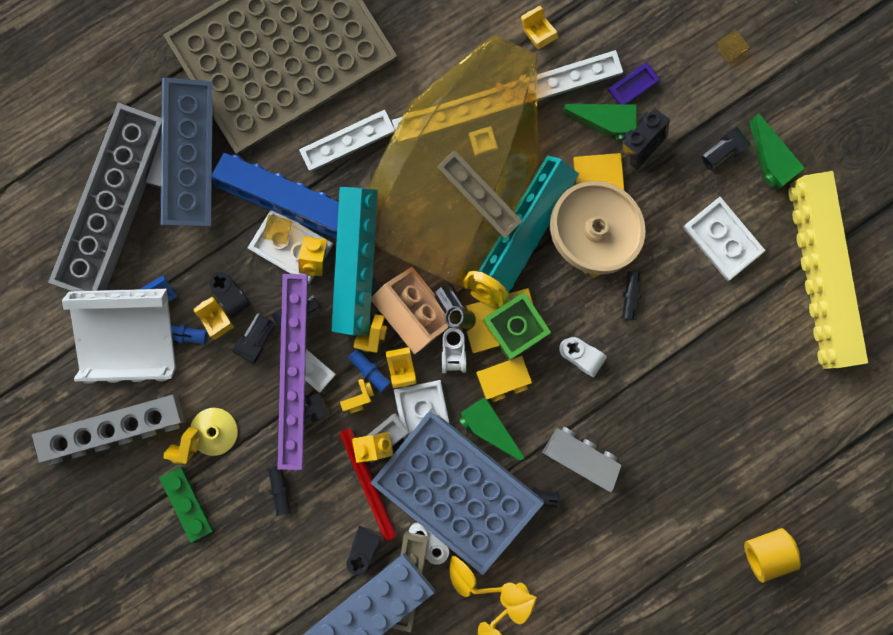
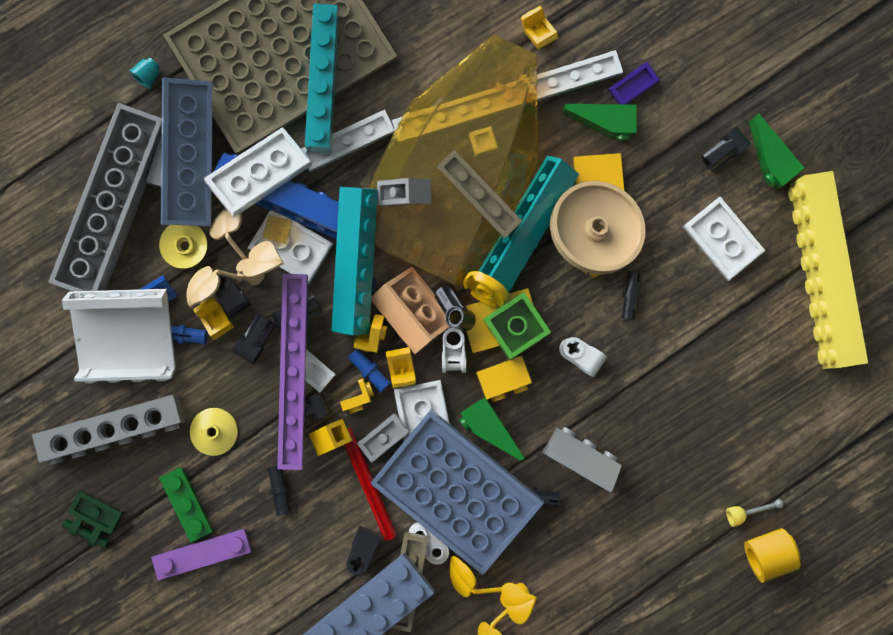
(95, 512): none -> dark green plate
(145, 72): none -> teal hat
(172, 241): none -> light yellow dish
(187, 448): yellow bracket -> none
(201, 554): none -> medium lavender plate
(257, 172): none -> white tile
(261, 260): none -> tan plant
(312, 256): yellow bracket -> none
(322, 78): none -> teal brick
(330, 437): none -> yellow brick
(372, 447): yellow bracket -> none
(404, 192): none -> light grey slope
(646, 138): black plate -> none
(732, 46): clear yellow tile -> none
(737, 515): none -> hinge

